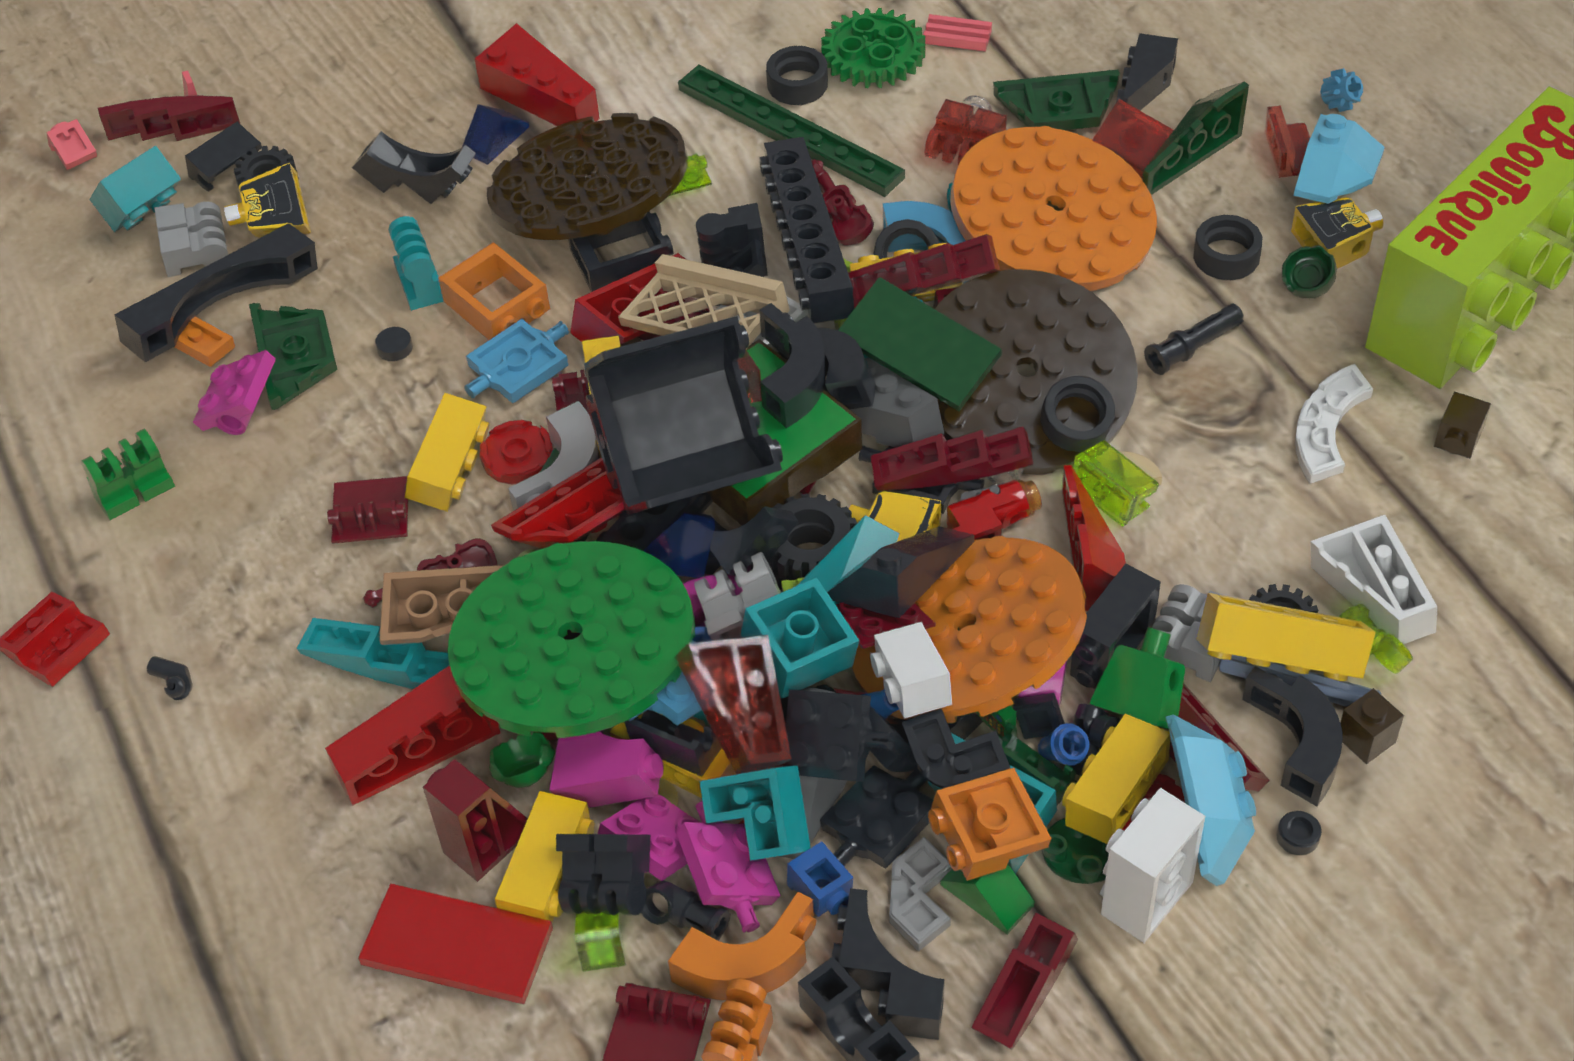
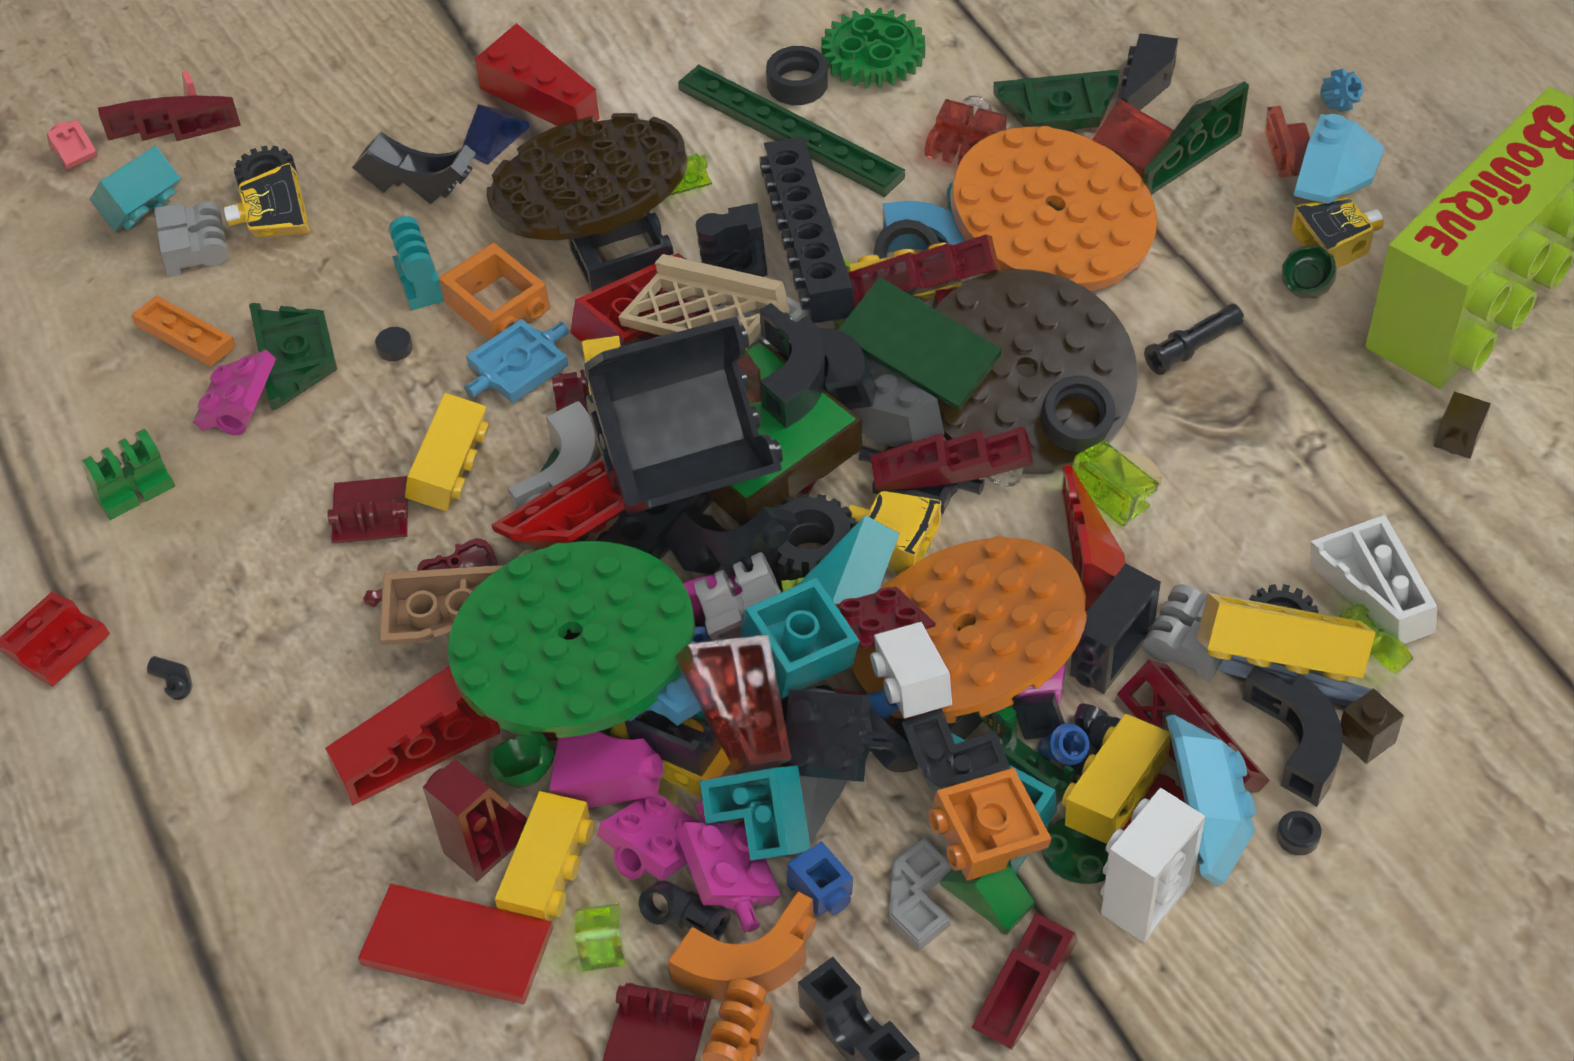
(159, 319): black arch -> none
(219, 154): black hinge -> none
(359, 651): teal slope -> none
(515, 451): red tile -> none
(603, 873): black legs -> none
(685, 545): clear blue slope -> none
(850, 222): dark red piece -> none
(878, 817): black plate -> none
(901, 571): black wedge -> none
(906, 996): black arch -> none
(957, 32): coral tile -> none
(993, 508): red plate -> none
(1142, 681): green torso -> none
(1223, 265): black tyre -> none
(1319, 418): white tile -> none

